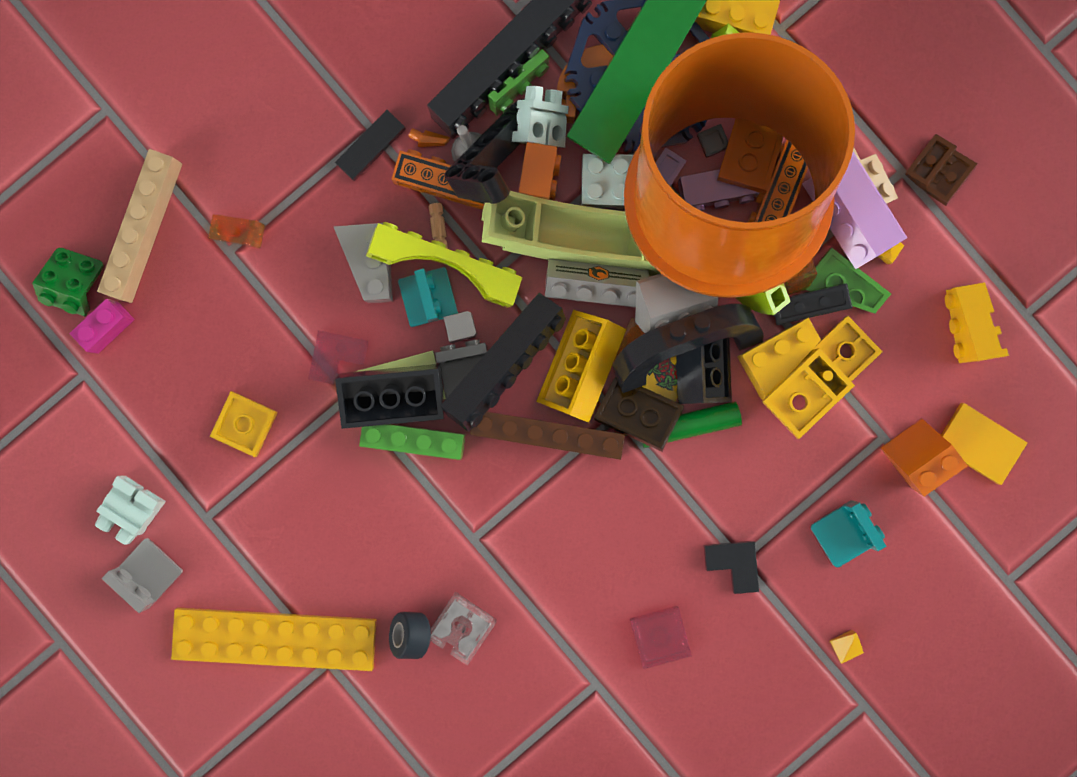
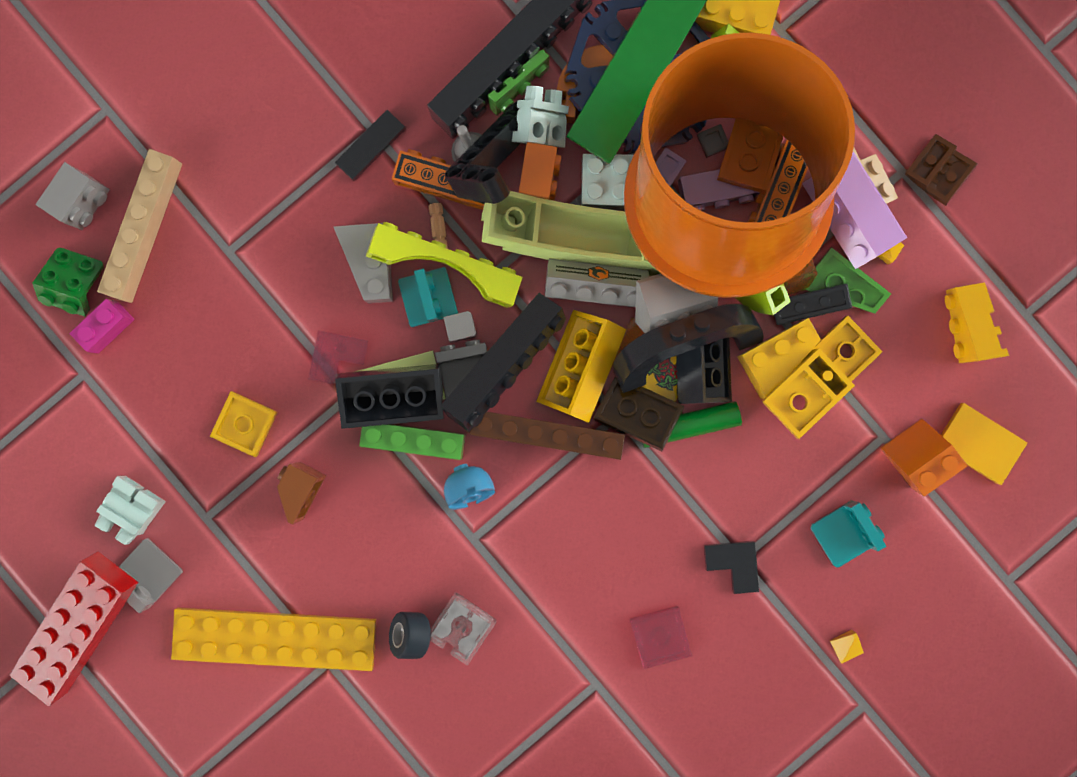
(73, 197): none -> light grey brick
(73, 628): none -> brick
(236, 231): clear orange slope -> none
(298, 489): none -> dark orange slope
(428, 138): orange bar -> none
(467, 485): none -> dark azure cylinder

